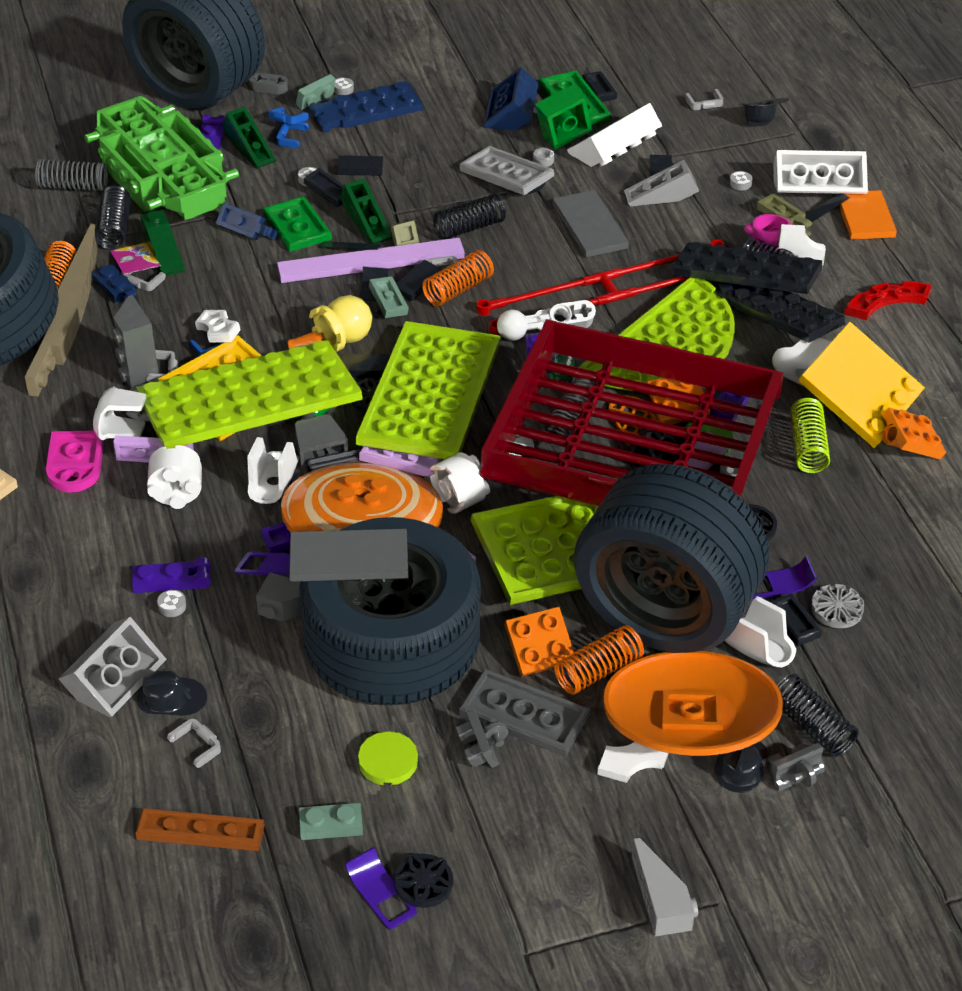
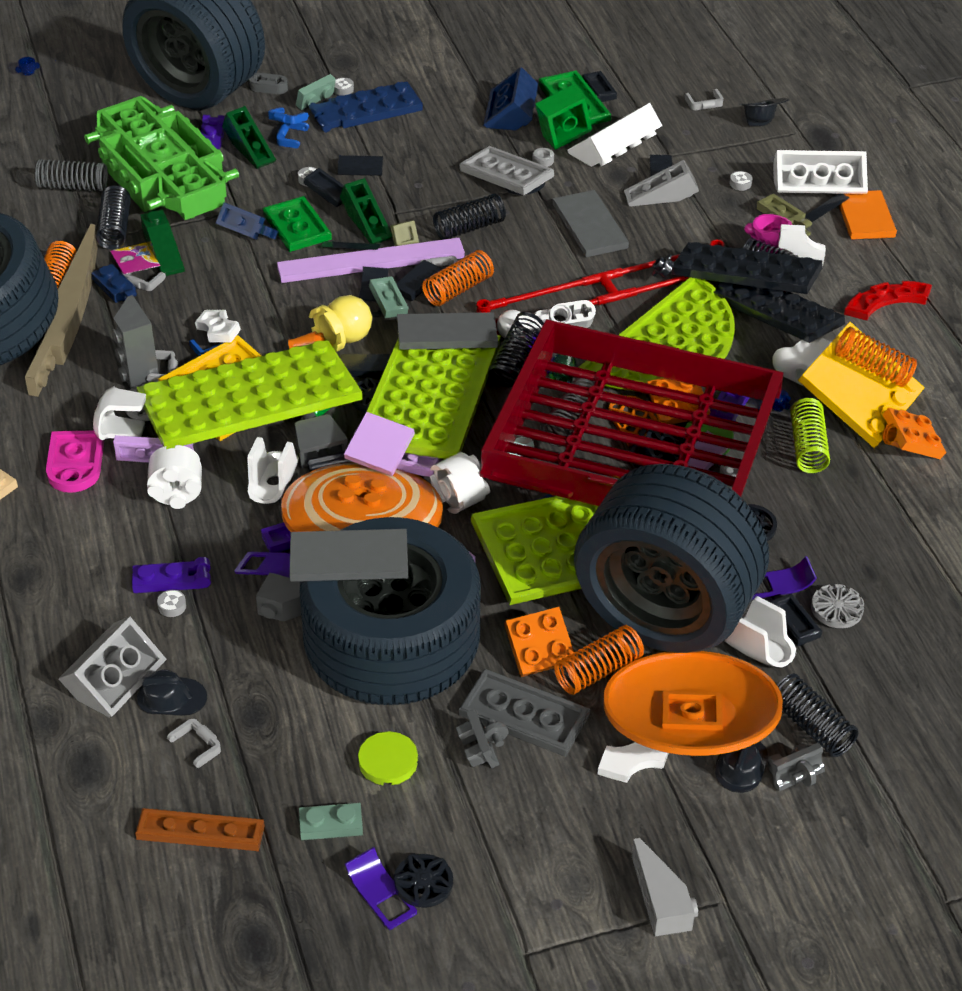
(27, 66): none -> clear blue plate
(379, 443): none -> lavender tile
(447, 331): none -> dark grey tile
(530, 333): none -> black piece
(663, 266): none -> black plate
(782, 402): none -> clear blue plate
(851, 341): none -> orange piece

